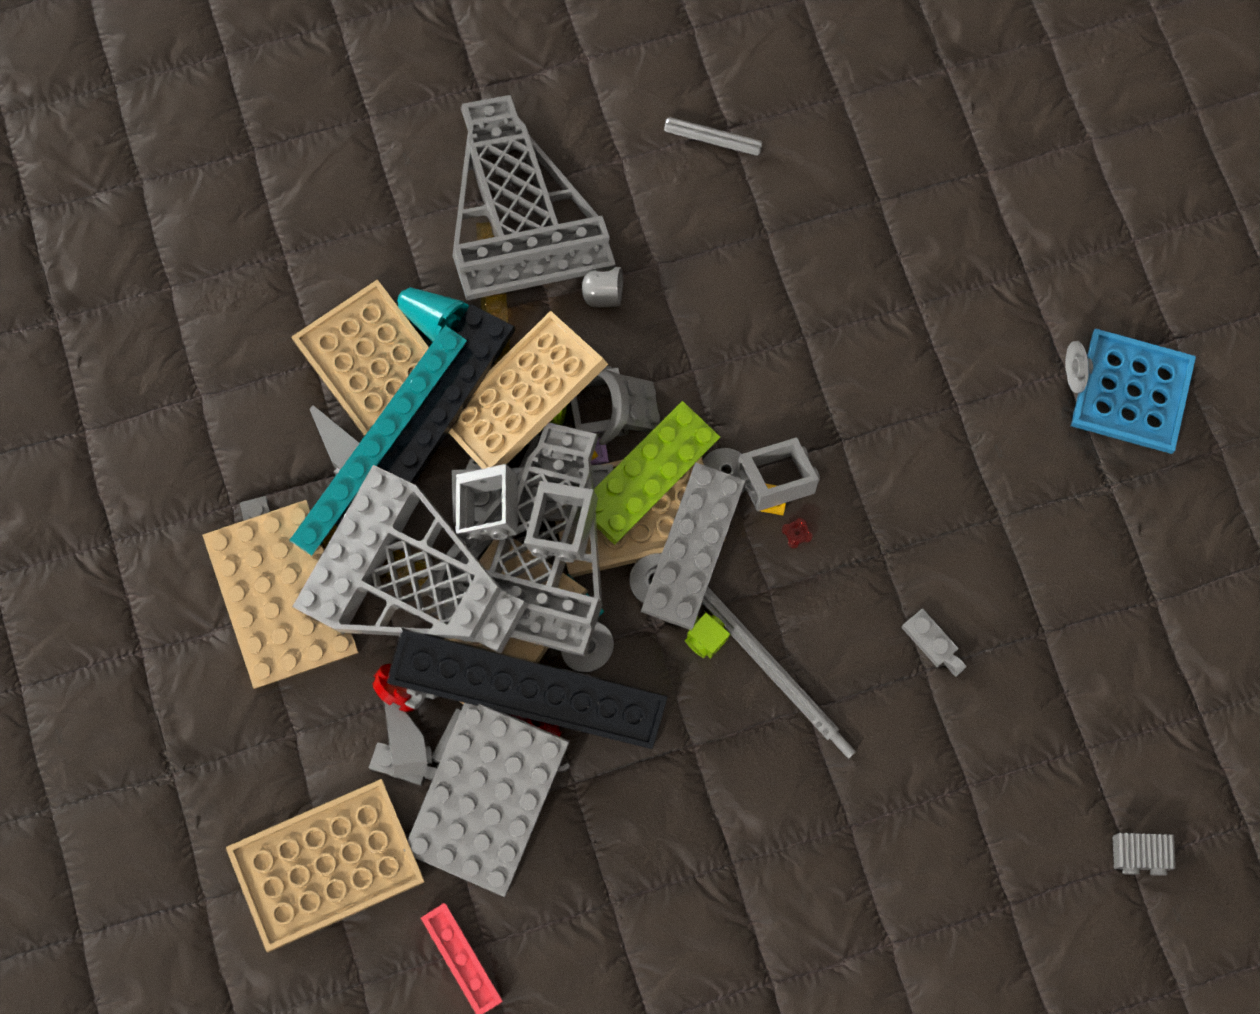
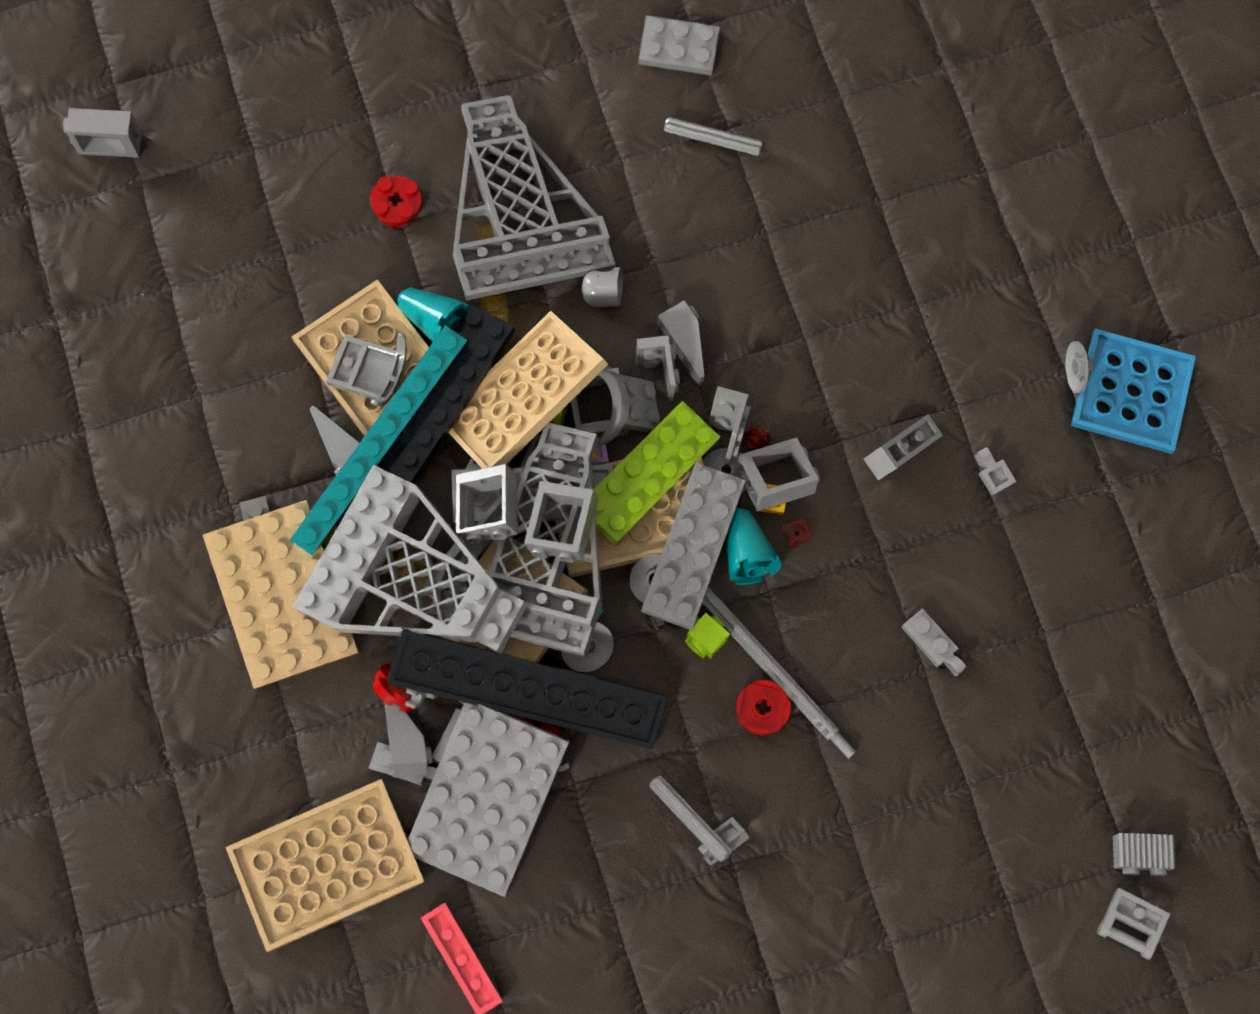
(103, 132): none -> light grey window
(368, 369): none -> light grey piece
(404, 211): none -> red plate
(658, 350): none -> light grey bracket
(678, 45): none -> light grey plate
(683, 331): none -> light grey slope
(690, 818): none -> light grey axle
(730, 414): none -> light grey bracket
(731, 834): none -> light grey plate
(749, 550): none -> teal cone
(753, 695): none -> red plate
(757, 437): none -> clear red plate
(903, 447): none -> light grey slope
(995, 475): none -> light grey plate
(1137, 915): none -> light grey plate

